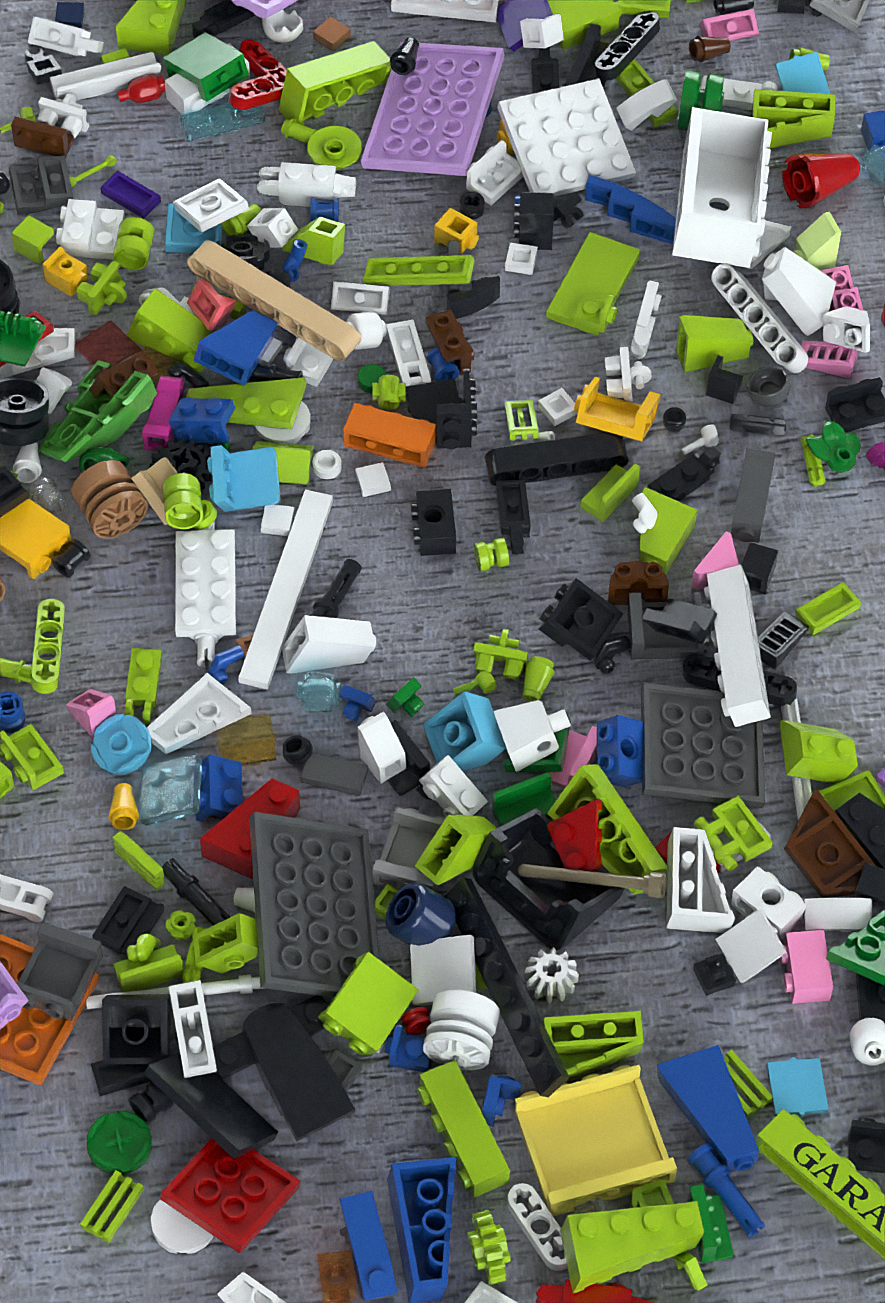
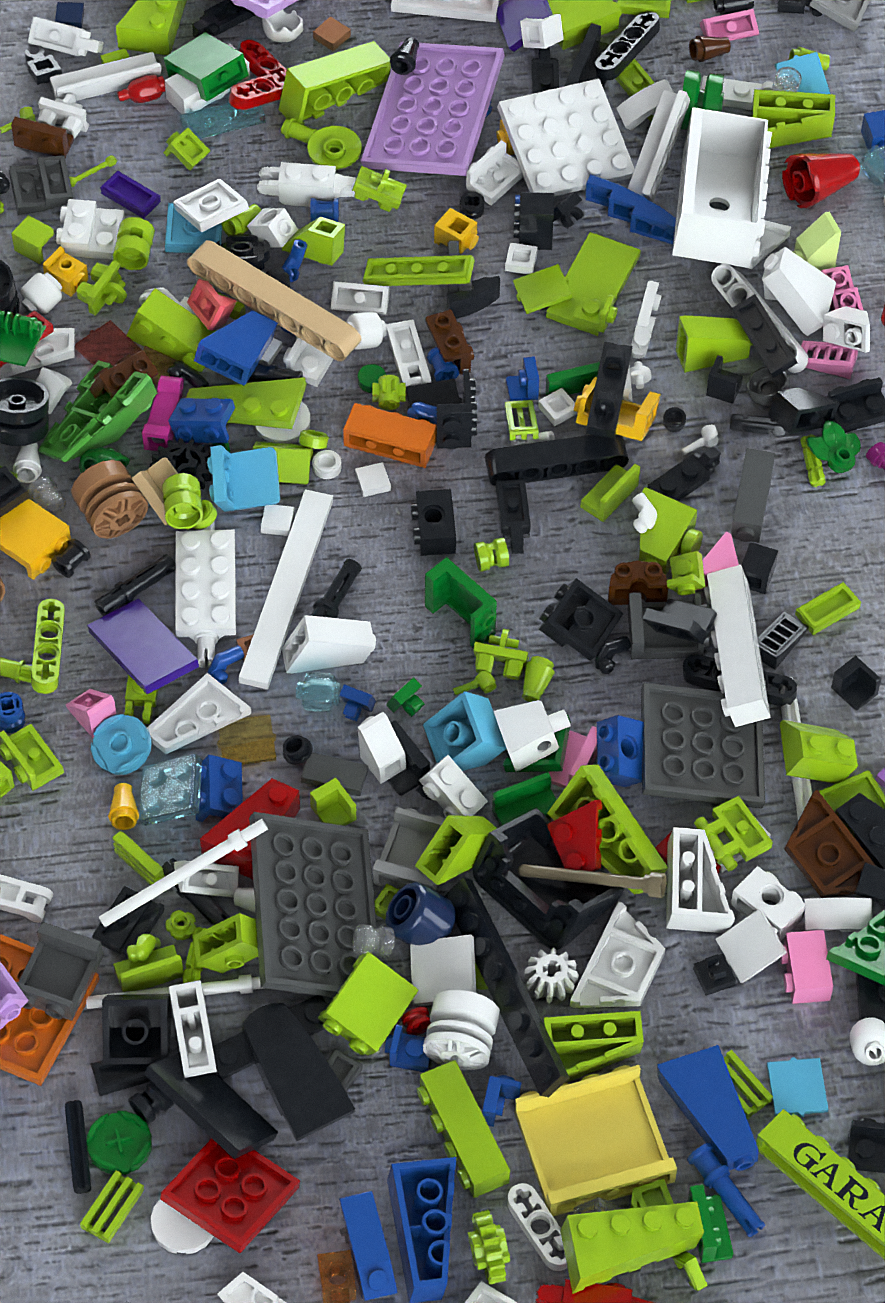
(41, 293): none -> white head
(77, 1147): none -> black axle
(127, 590): none -> black pin
(143, 646): none -> tile
(186, 148): none -> lime bracket
(211, 880): none -> white slope
(236, 841): none -> white bar
(313, 439): none -> lime tile
(333, 804): none -> lime panel
(376, 941): none -> clear wheel
(379, 188): none -> lime hips
(422, 410): none -> blue arm
(453, 587): none -> green panel
(526, 384): none -> blue bracket
(542, 289): none -> lime piece
(572, 379): none -> green tile
(609, 390): none -> black hinge
(619, 965): none -> white wing
(659, 143): none -> white fence
(686, 573): none -> lime bracket
(691, 541): none -> lime tile
(764, 335): none -> black plate
(787, 80): none -> clear wheel
(802, 410): none -> black slope
(856, 683): none -> black panel

